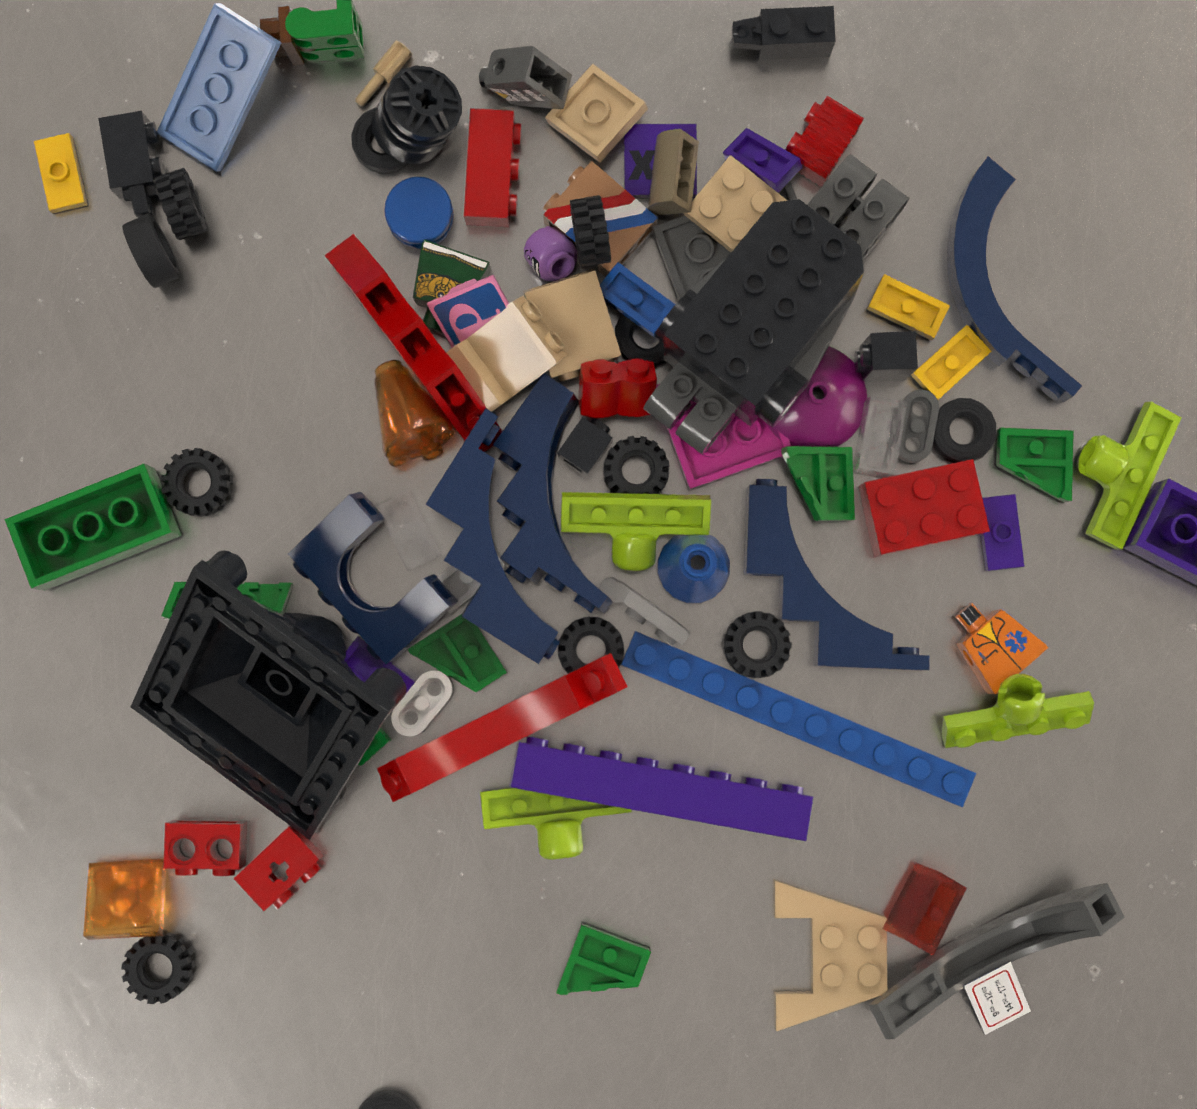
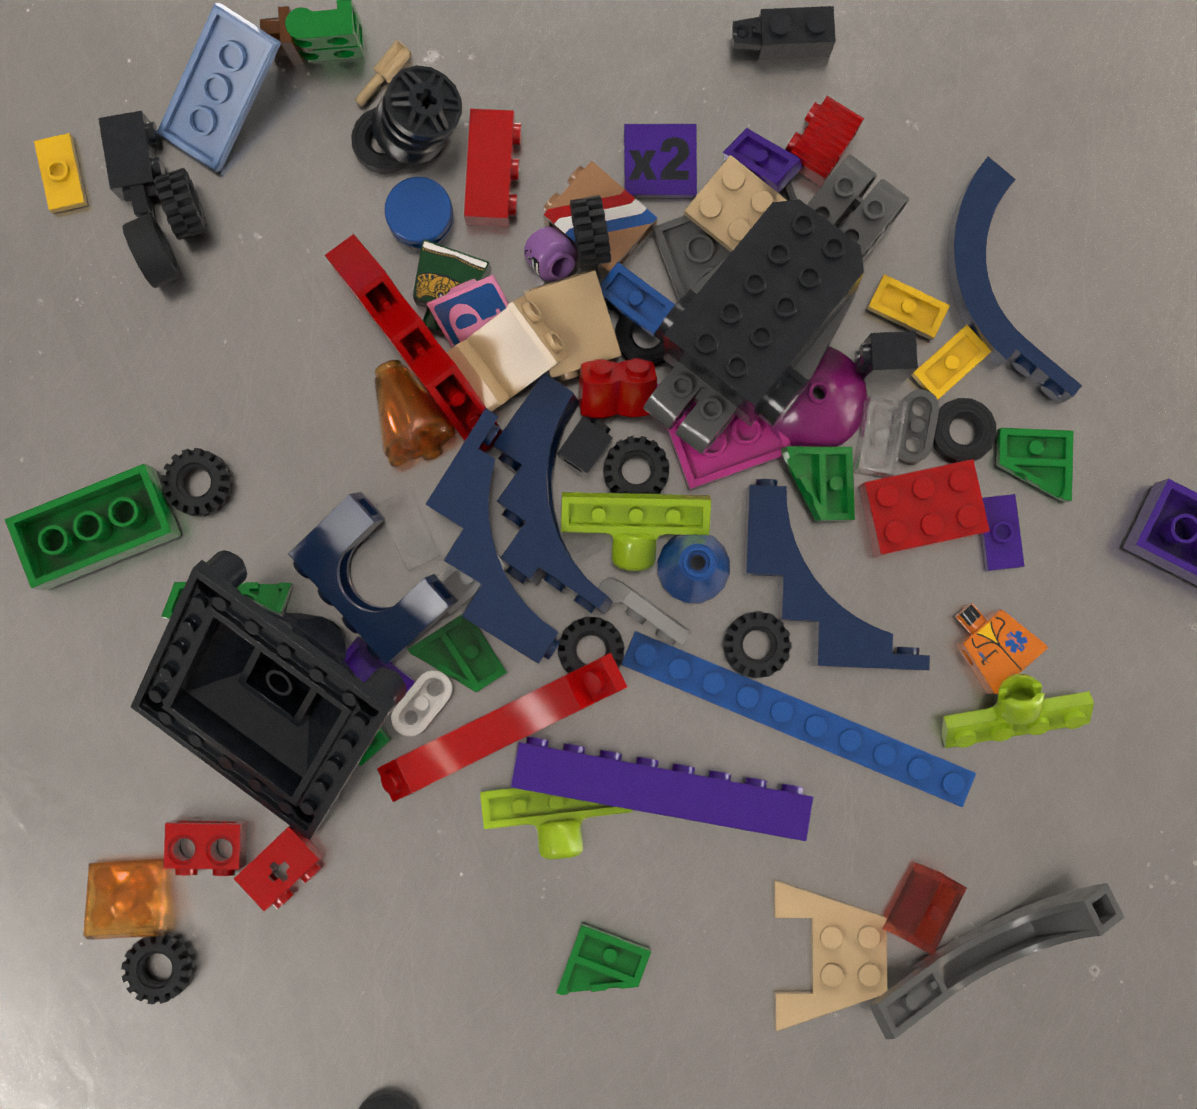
(526, 78): dark grey torso -> none
(597, 113): tan plate -> none
(673, 173): dark tan brick -> none
(997, 998): white sticker -> none
(1126, 472): lime plate -> none

